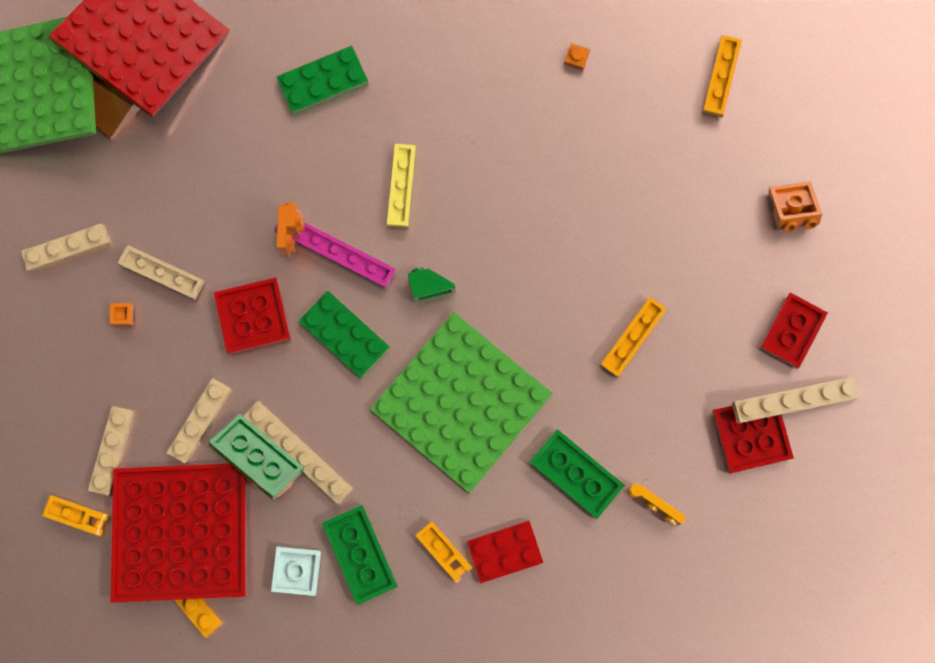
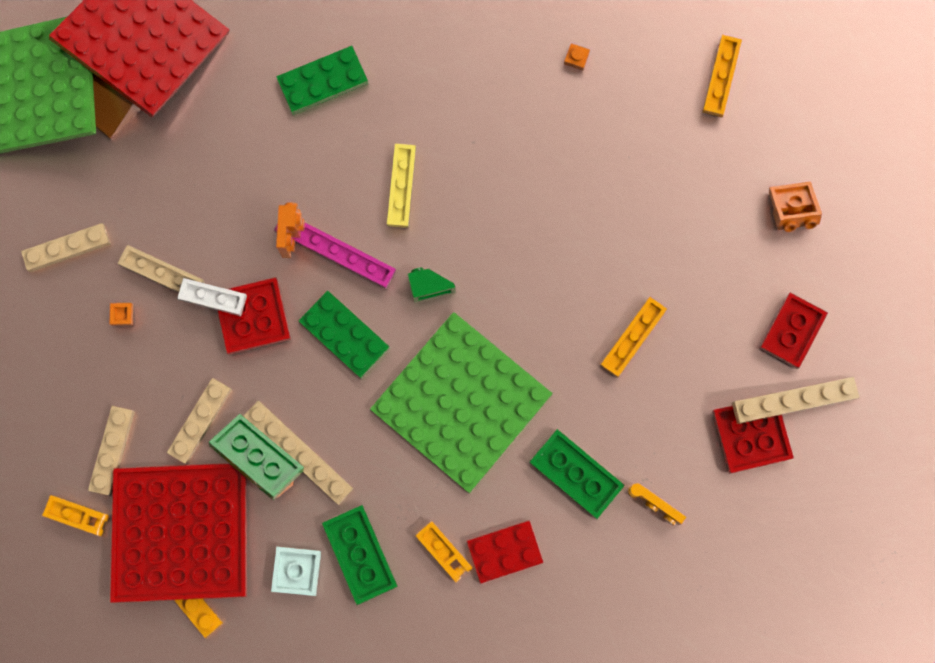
(212, 297): none -> white plate

